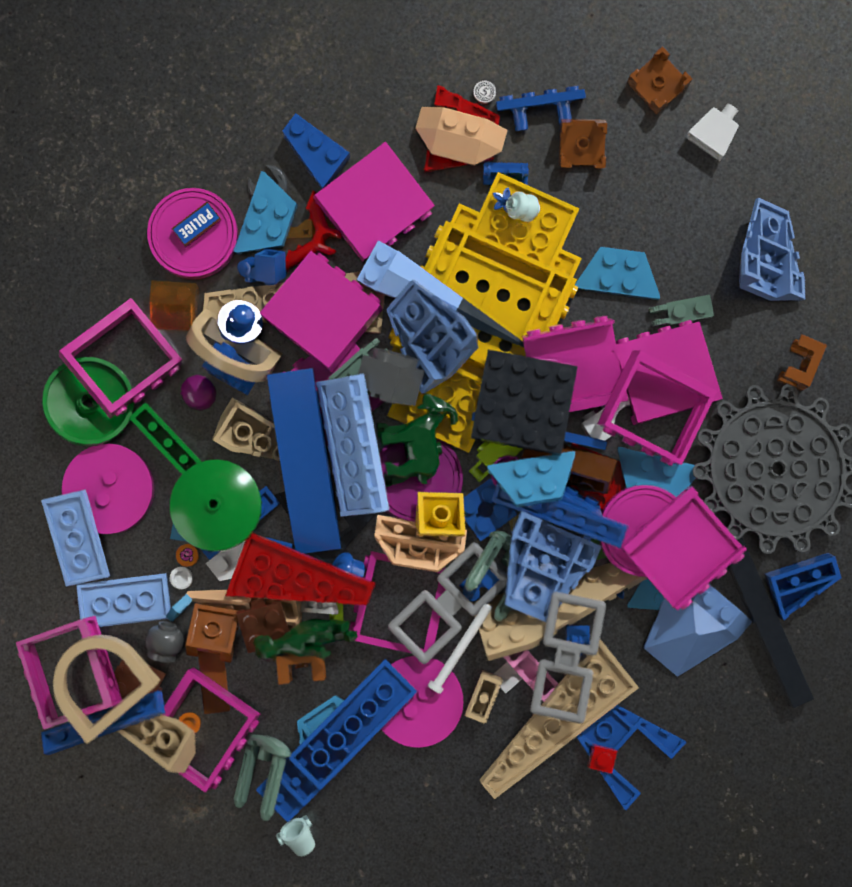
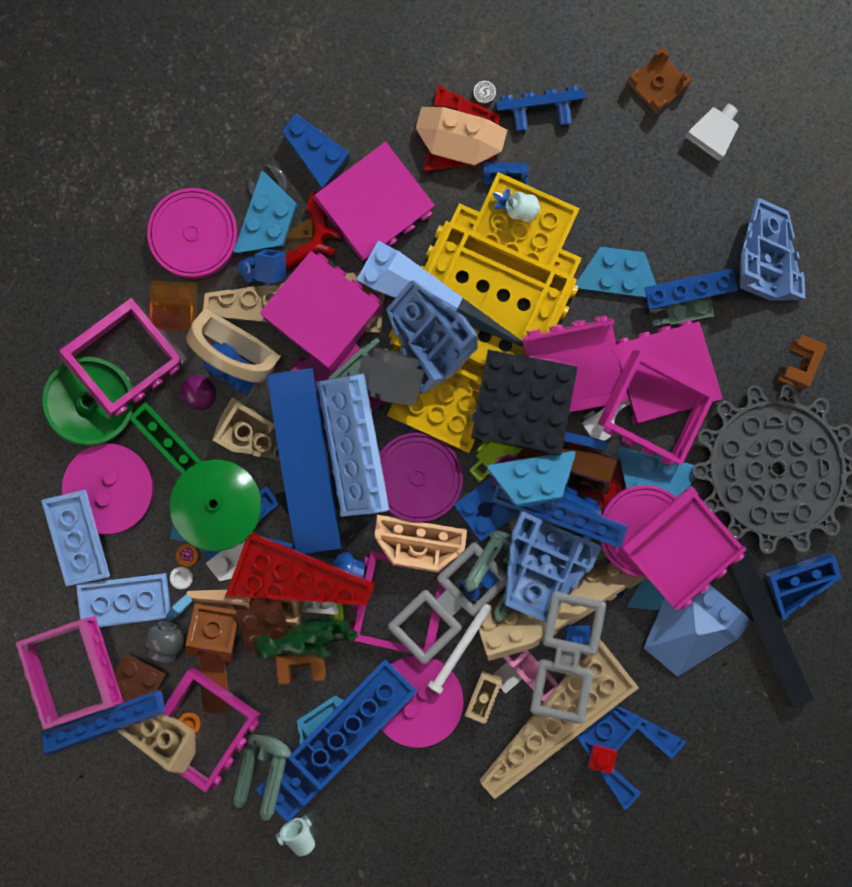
(72, 712): tan window -> none
(196, 224): tile -> none
(239, 322): plate -> none
(419, 442): dark green animal -> none
(440, 514): yellow slope -> none
(582, 142): dark orange panel -> none
(690, 289): none -> blue plate

